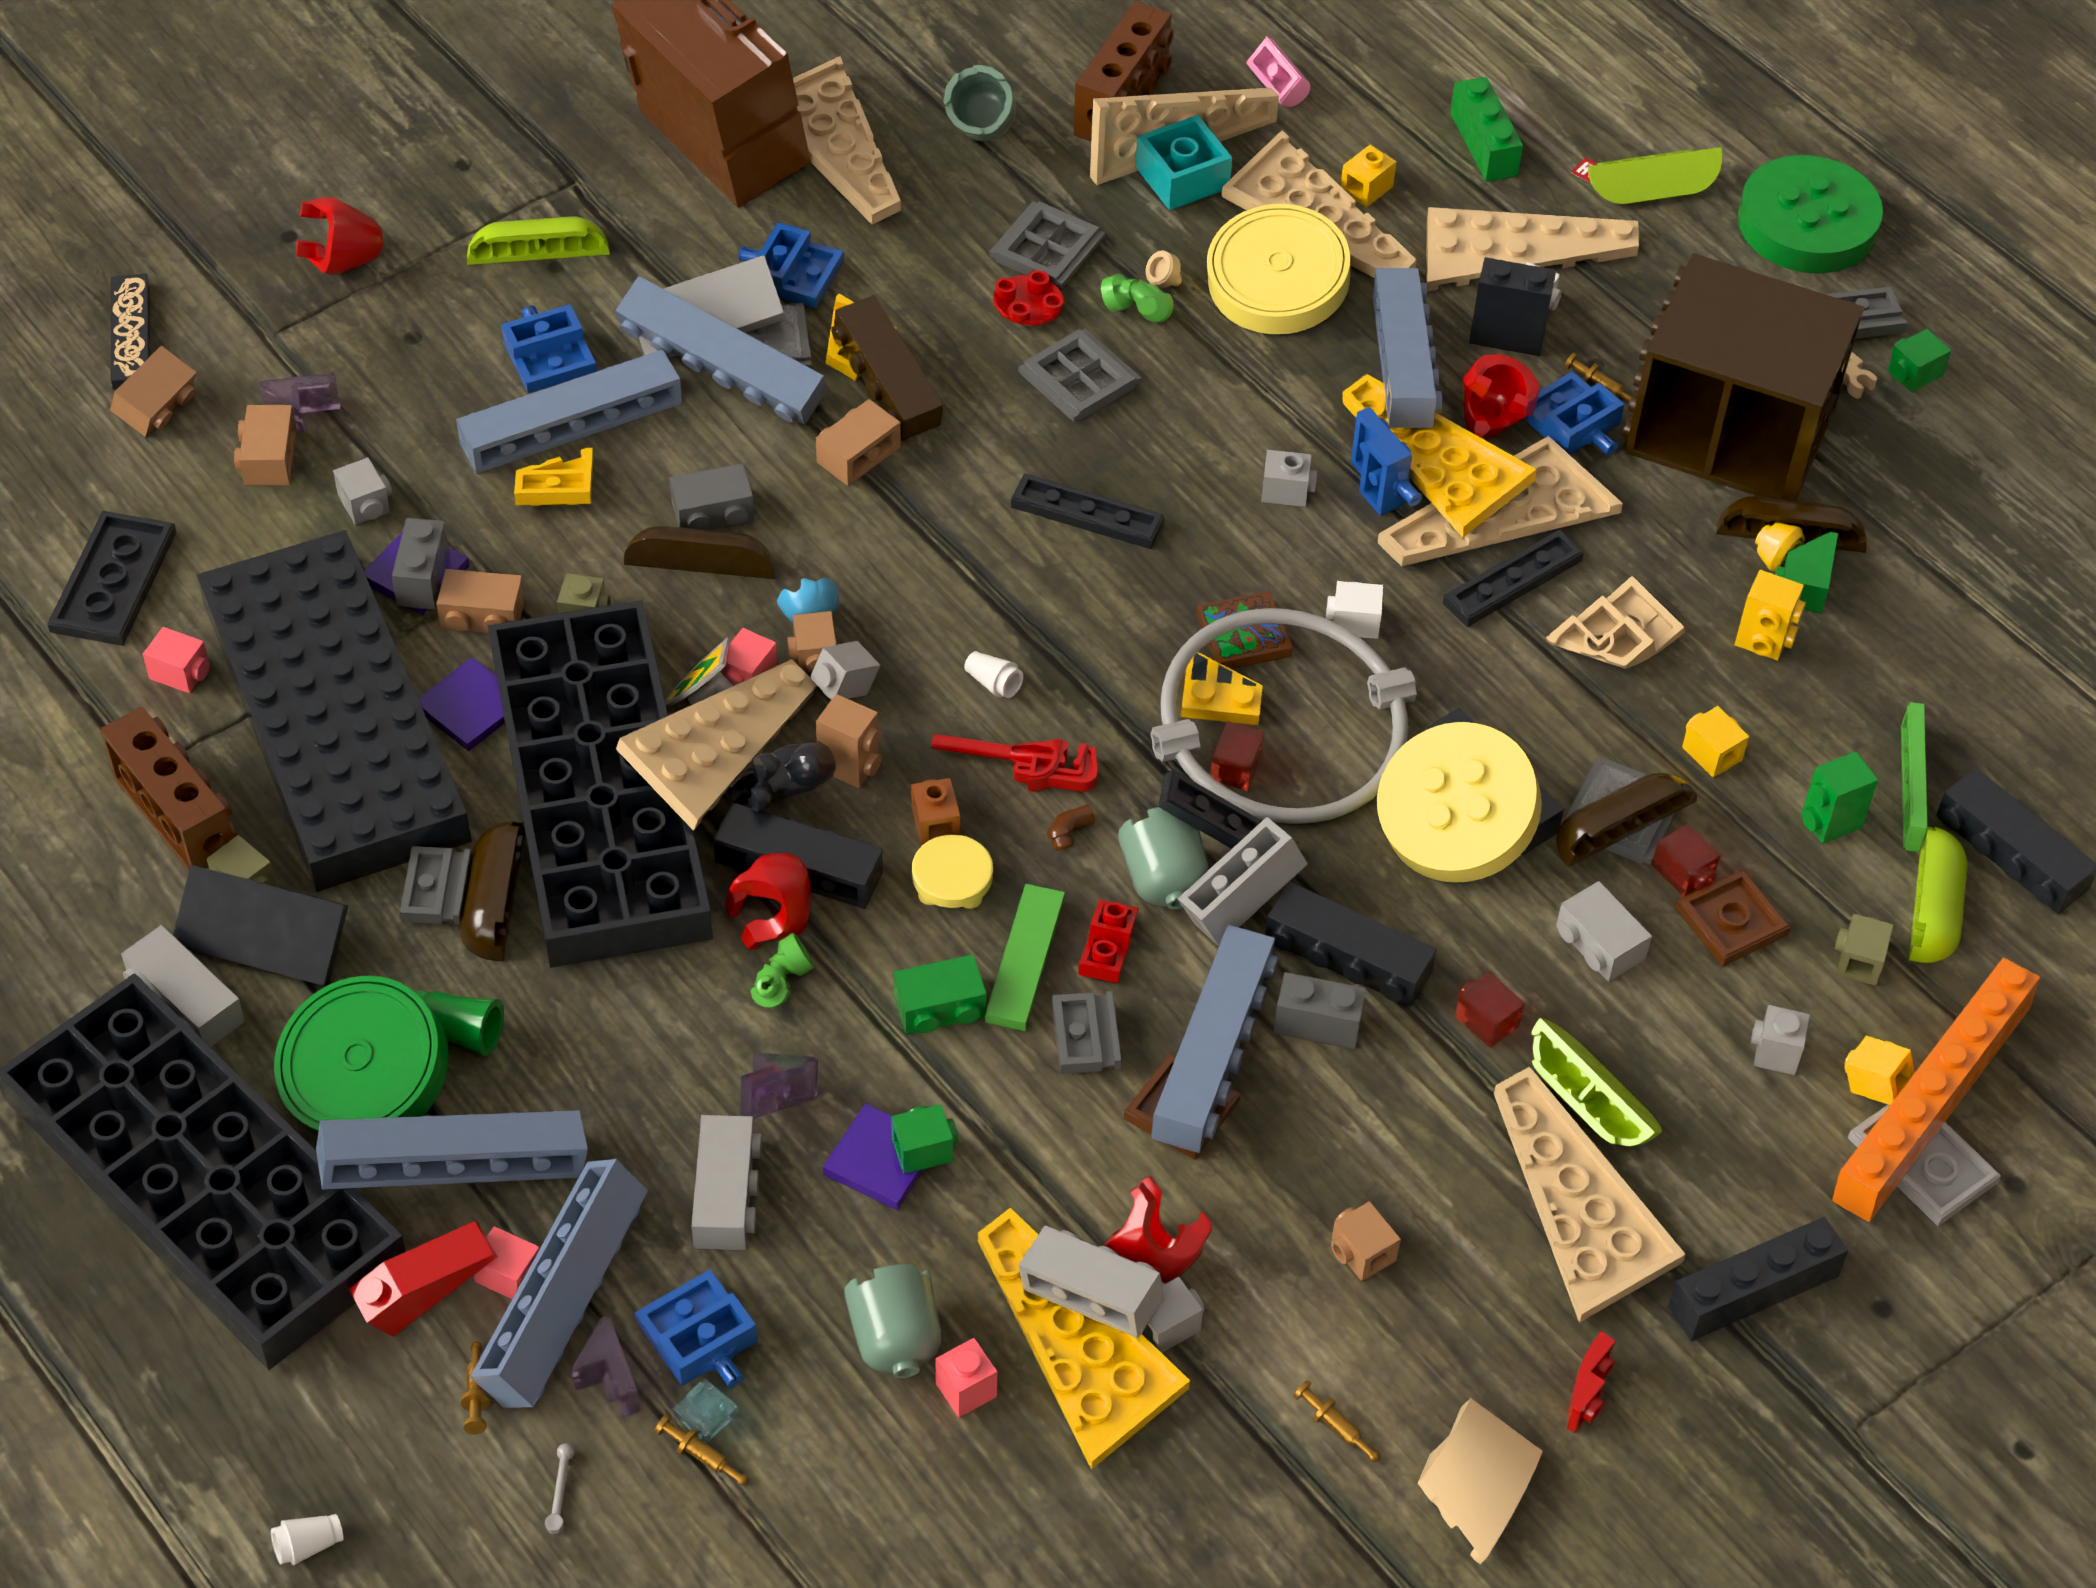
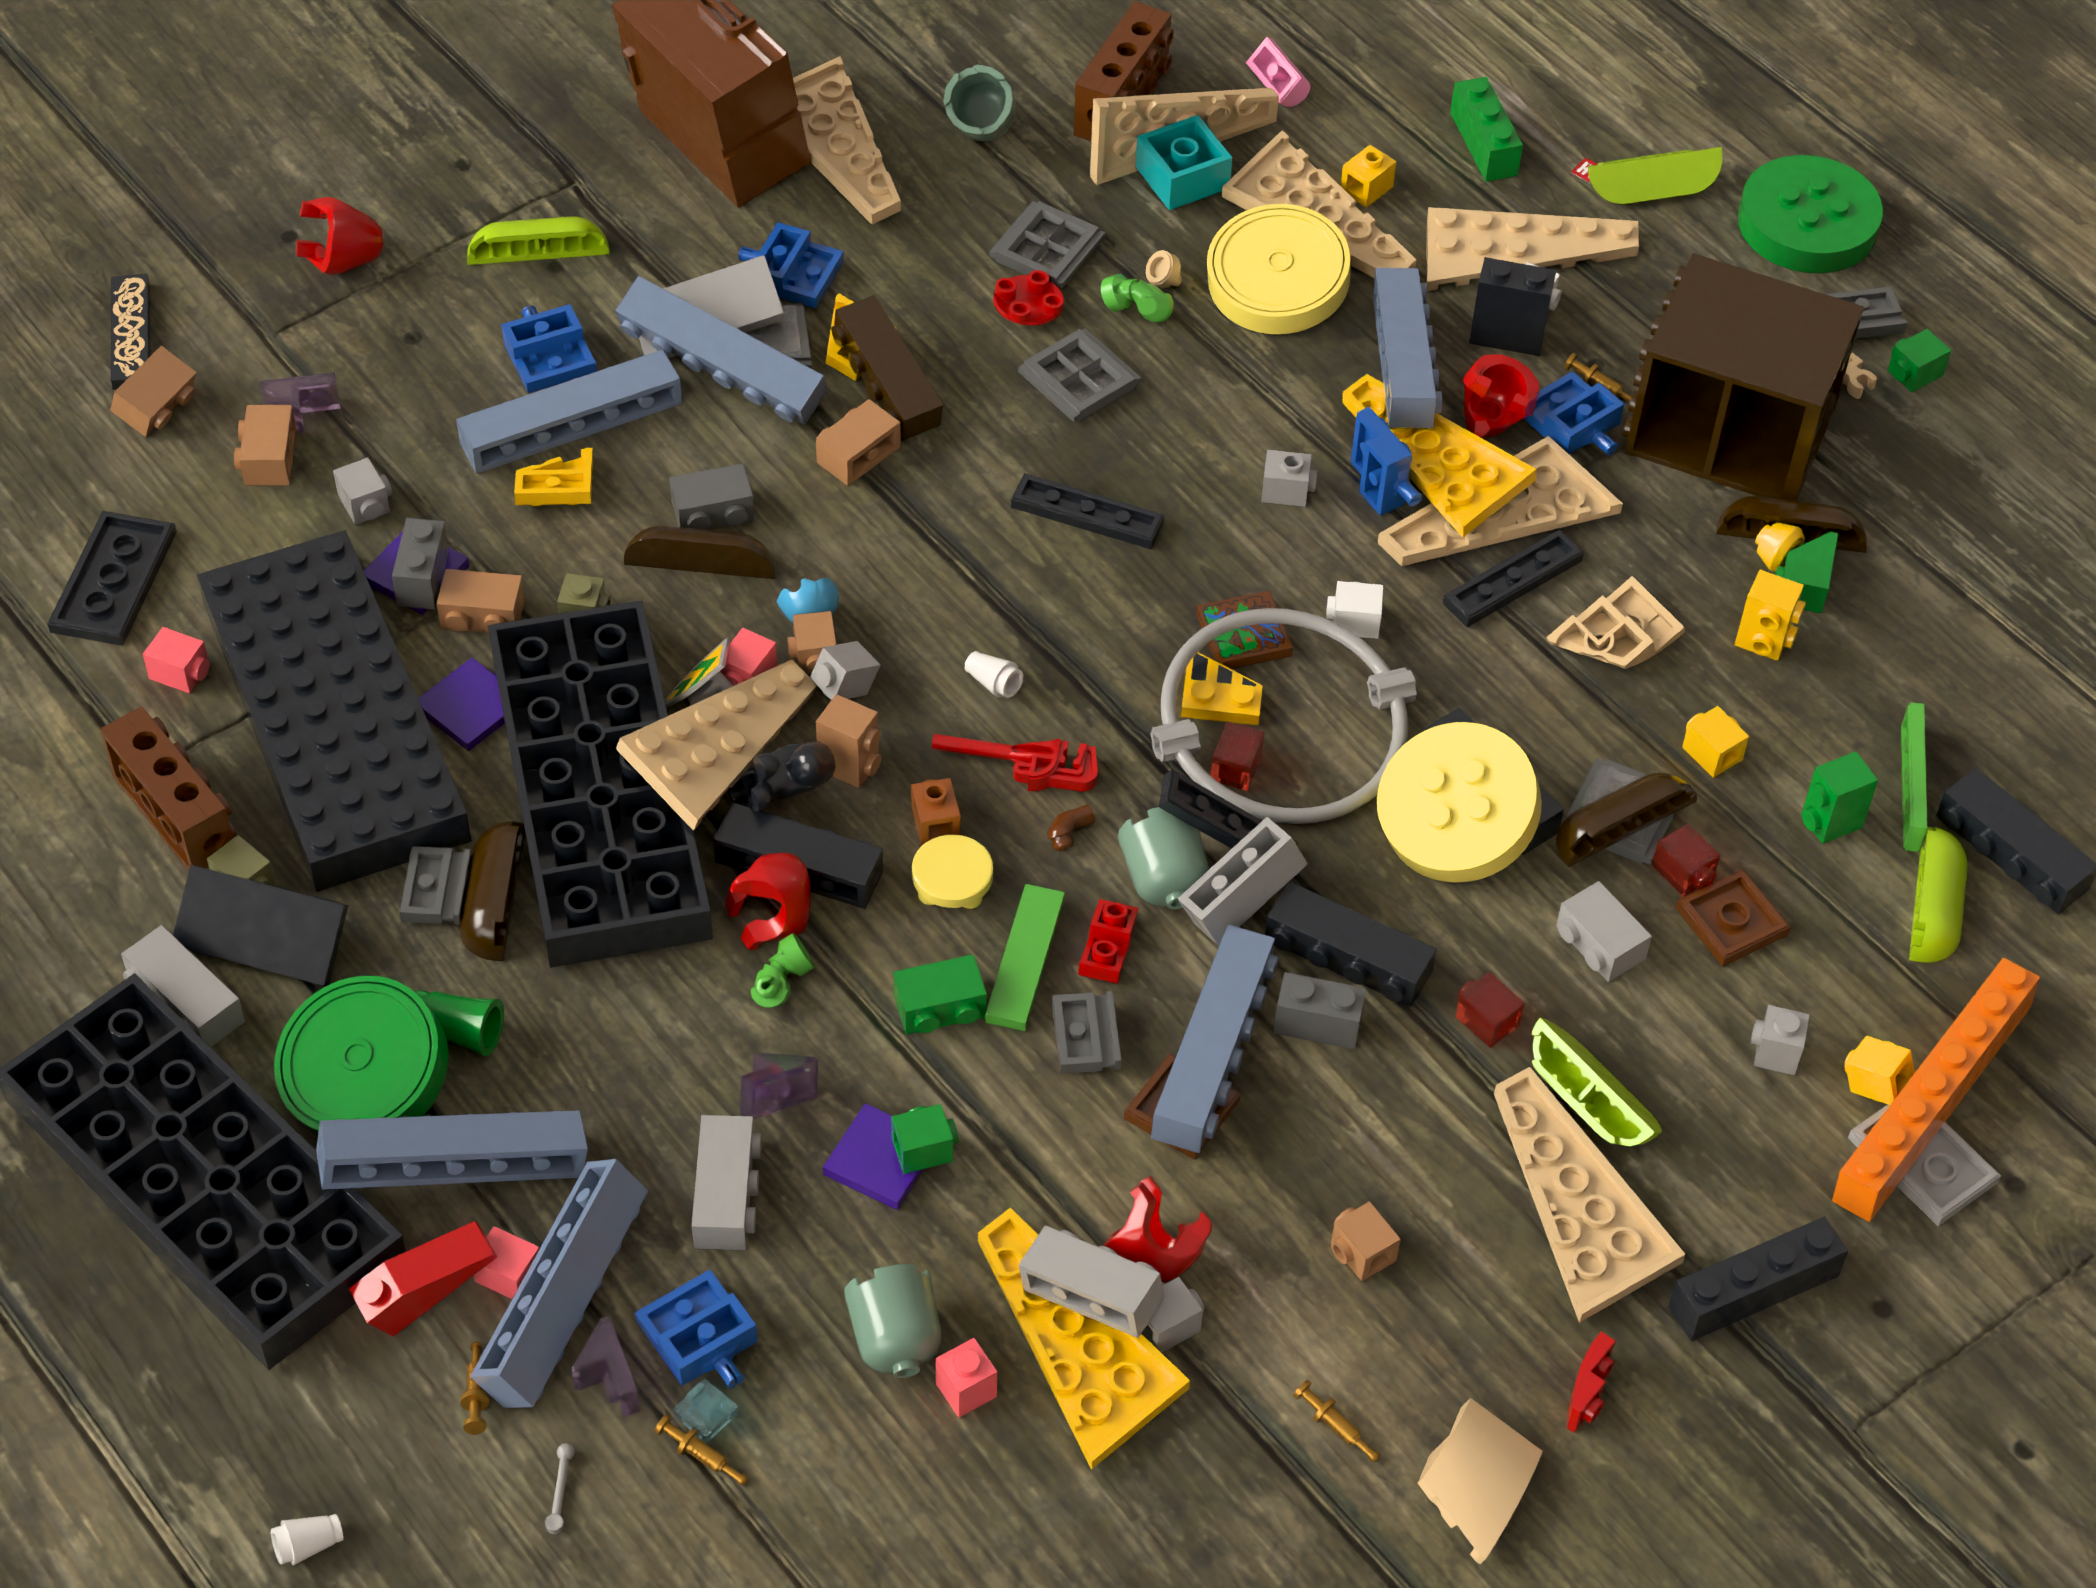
(1863, 948): olive brick -> none

